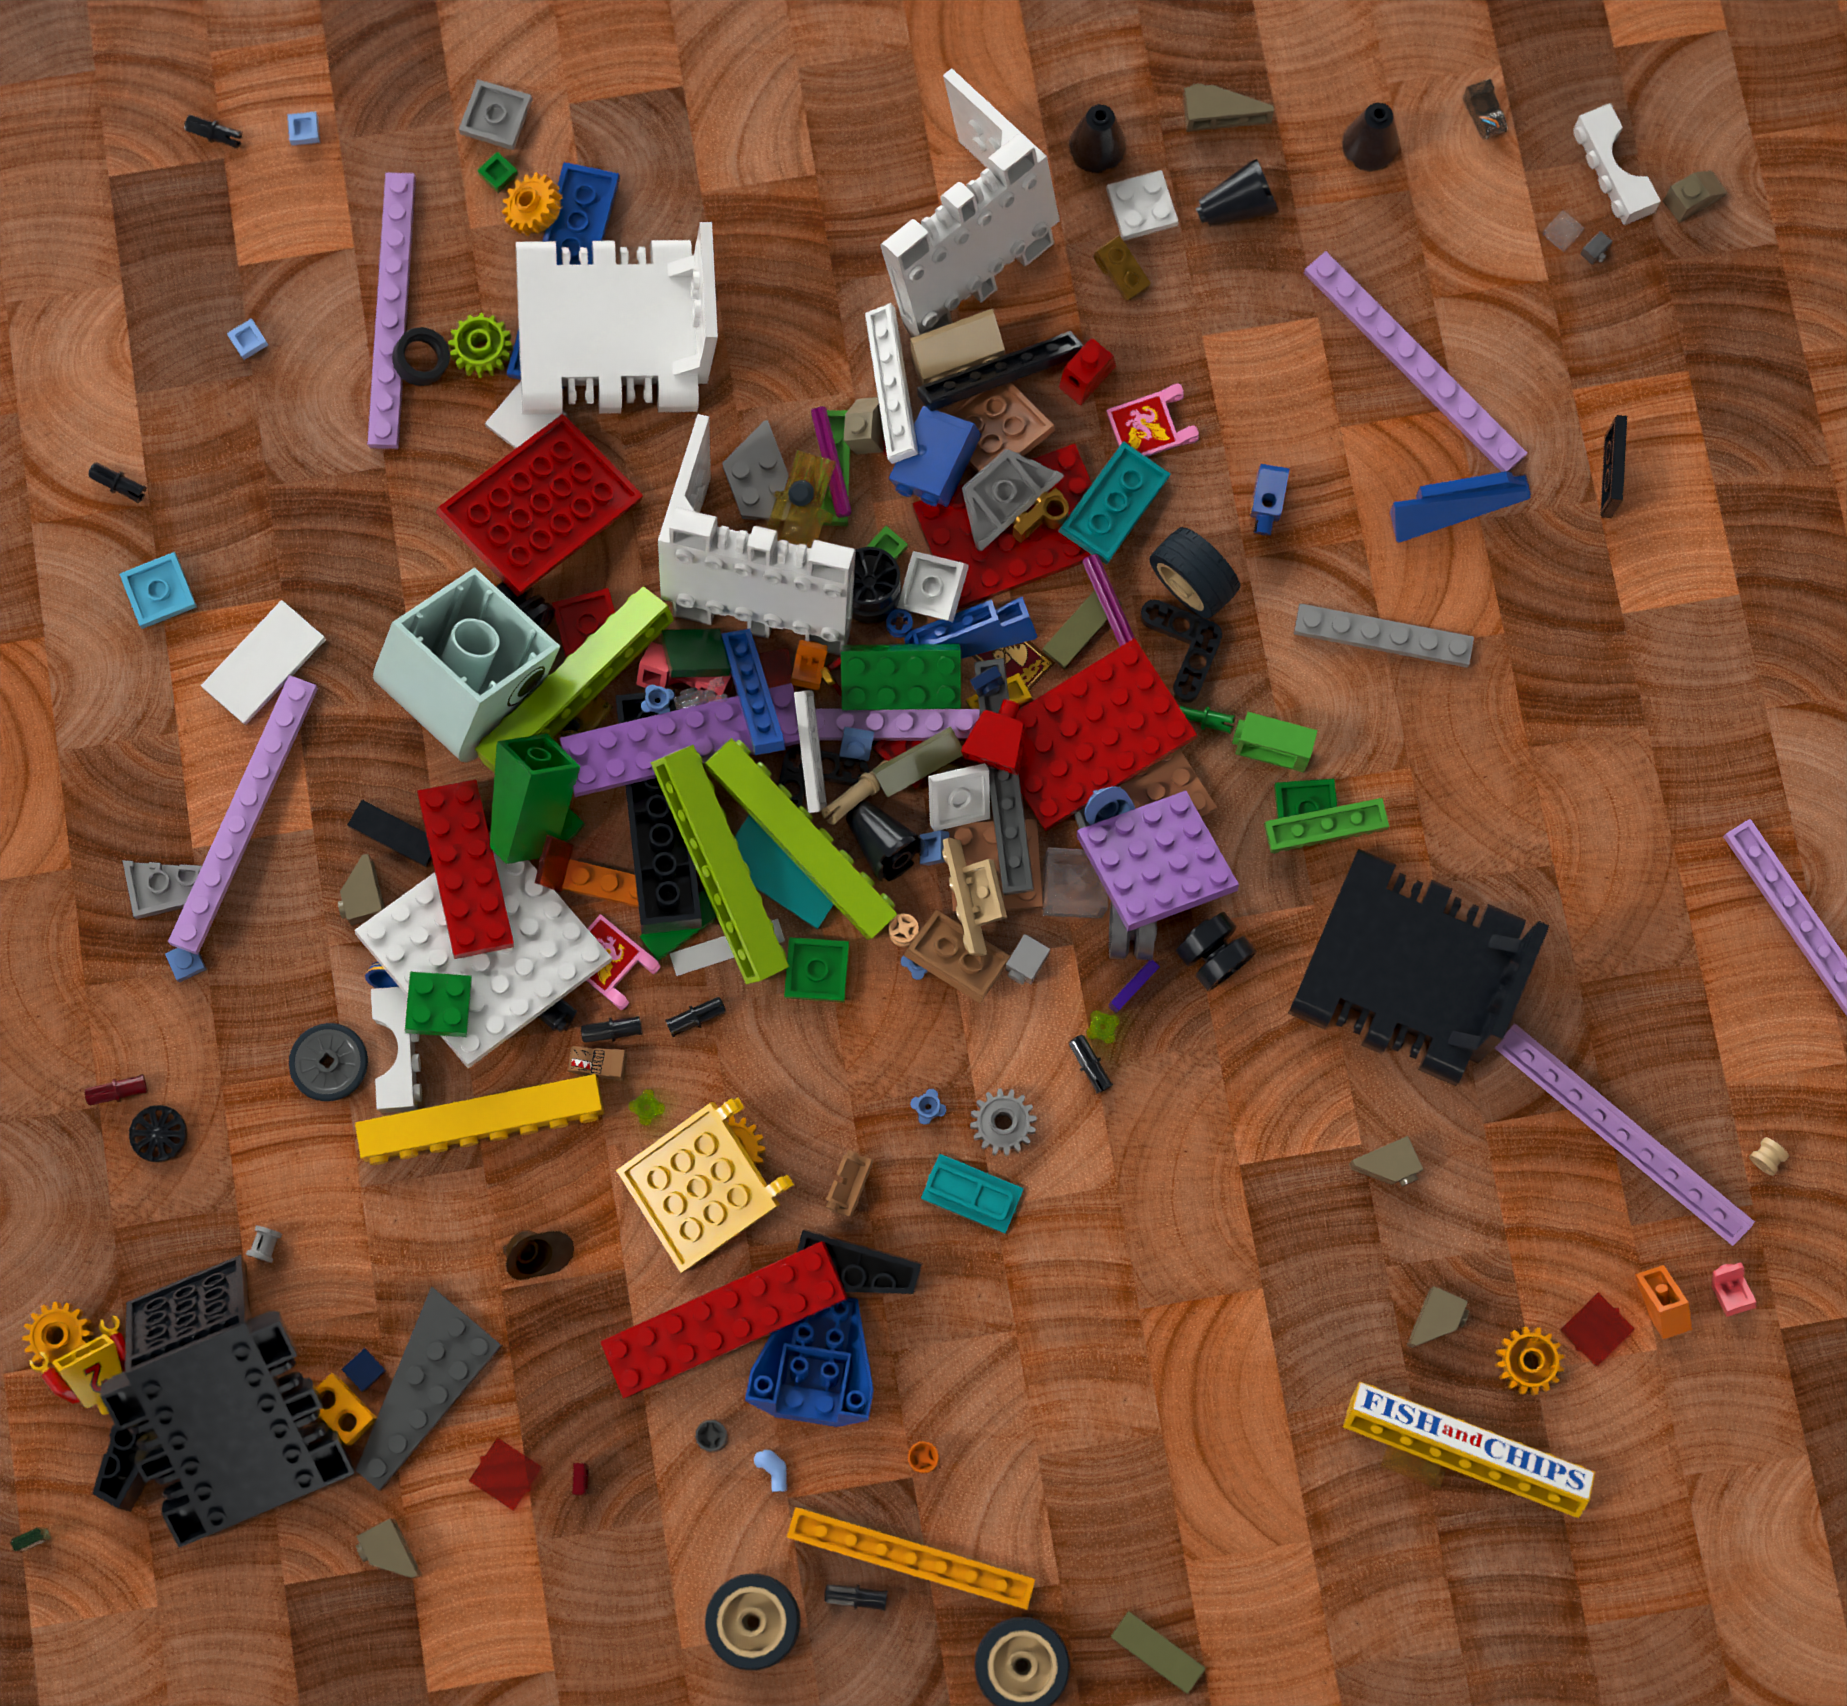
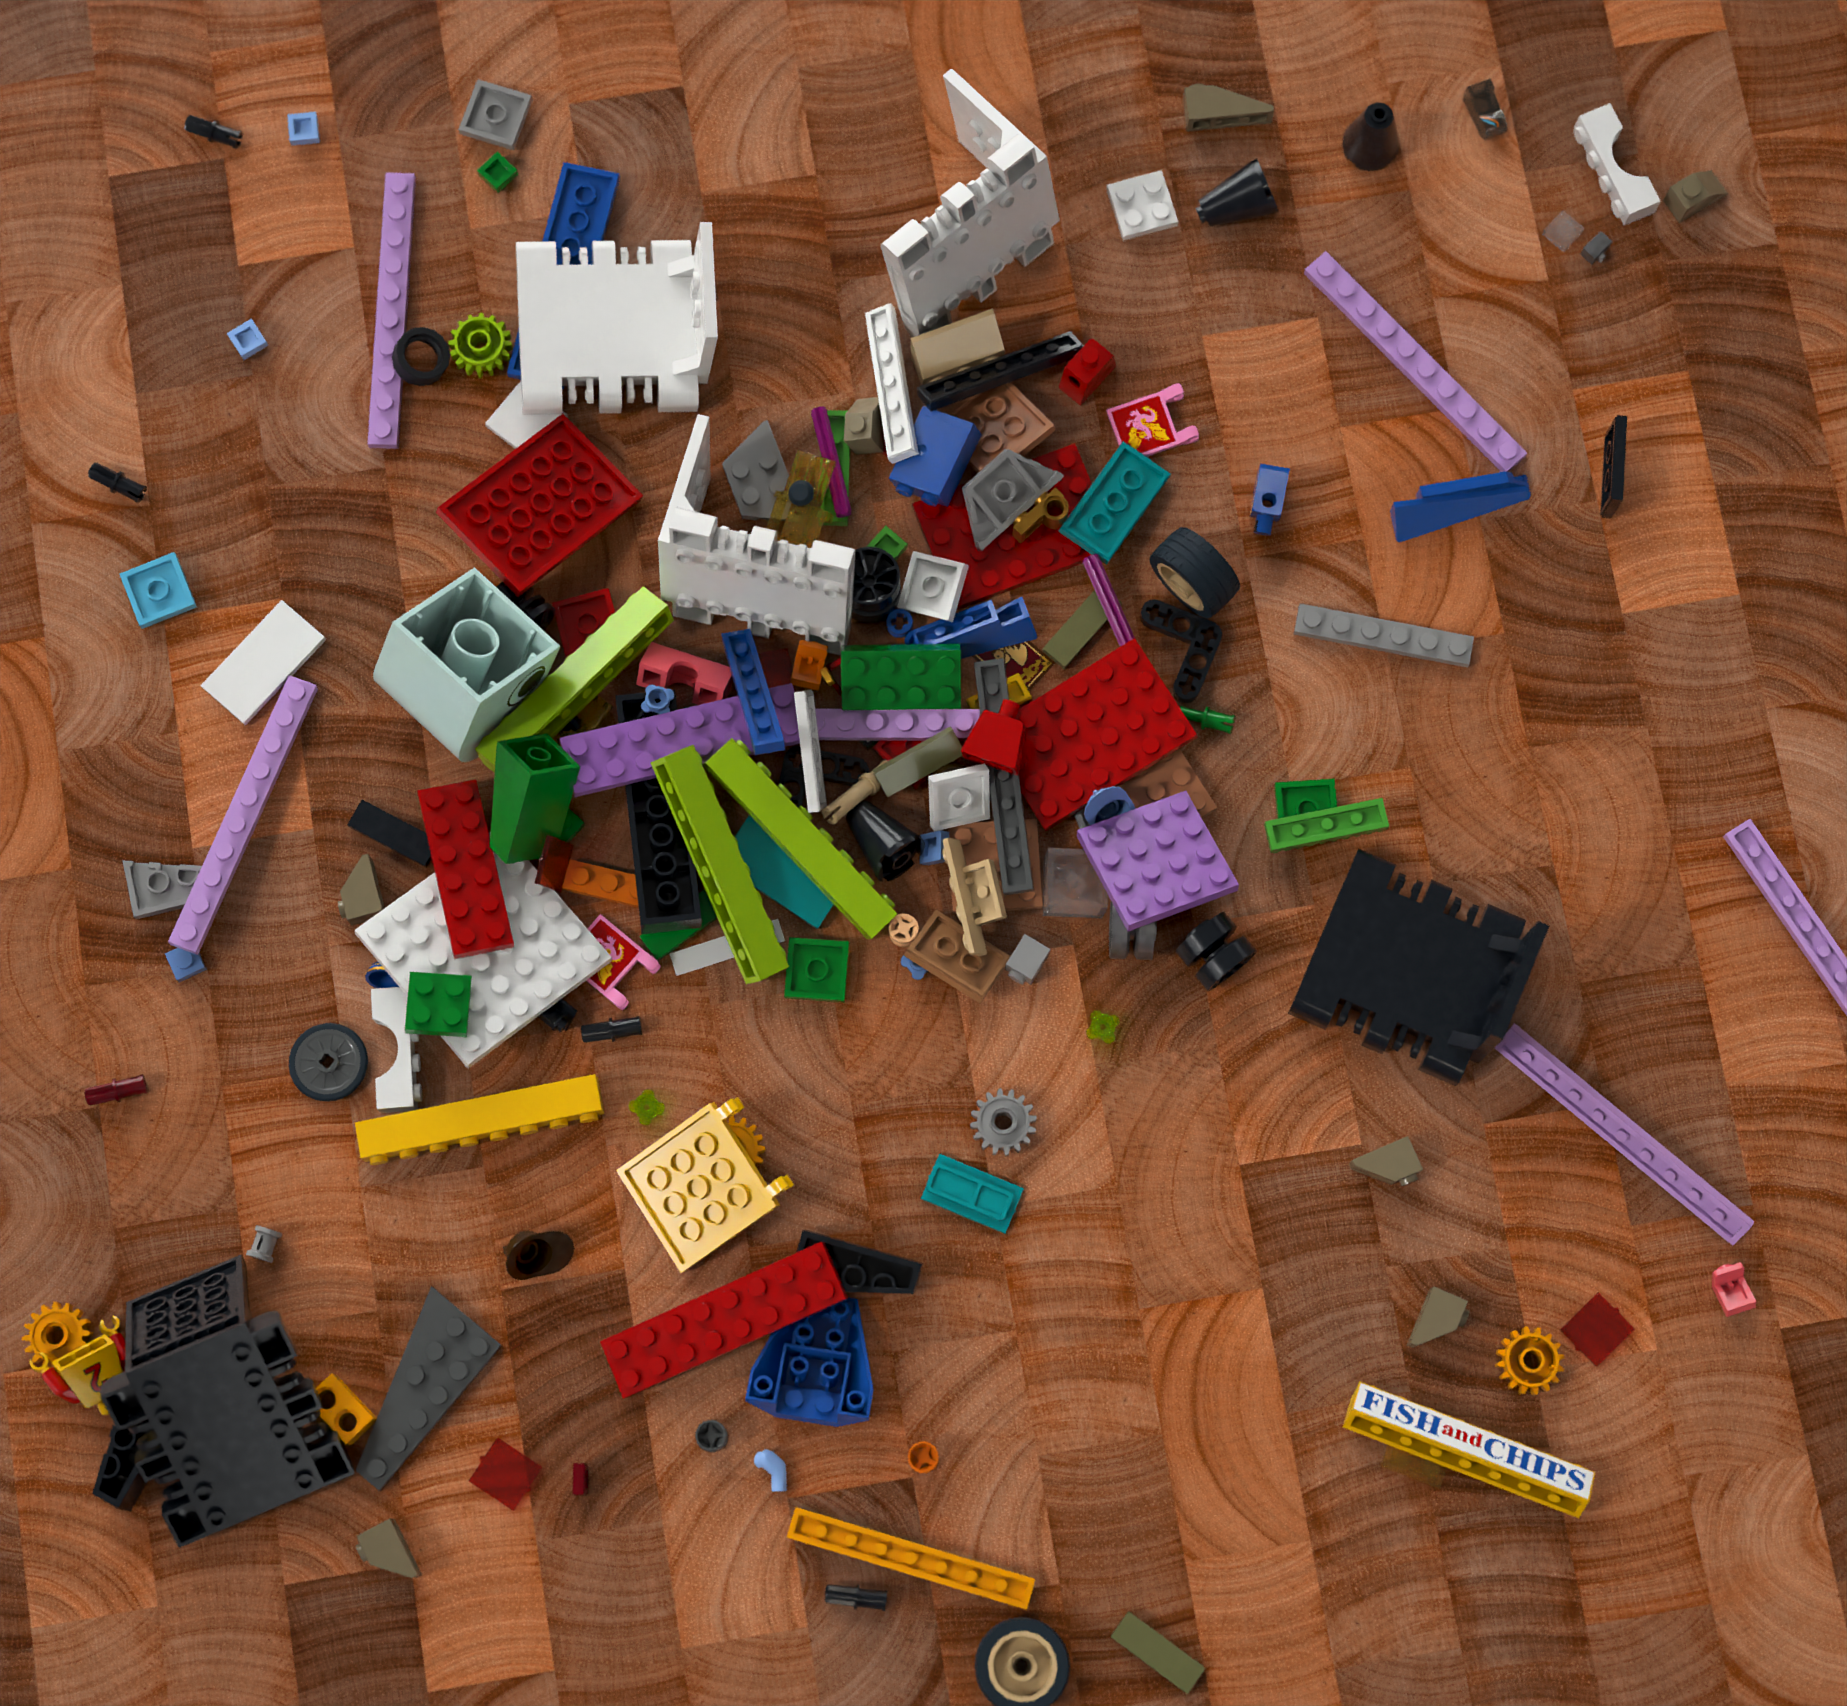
(30, 1539): clear green tile -> none
(158, 1133): black wheel -> none
(364, 1370): dark blue tile -> none
(532, 204): light orange gear -> none
(598, 1061): medium nougat leg -> none
(693, 697): clear plate -> none
(695, 653): dark green tile -> none
(695, 1016): black axle -> none
(728, 1626): wheel -> none
(845, 1195): medium nougat hinge -> none
(856, 743): medium blue plate -> none
(919, 1104): medium blue plate -> none
(987, 682): dark blue plate -> none
(1090, 1064): black axle -> none
(1097, 140): black cone -> none
(1121, 266): pearl gold plate -> none
(1133, 986): dark purple tile -> none
(1274, 741): bright green window -> none
(1664, 1302): orange slope -> none
(1769, 1156): tan wheel -> none

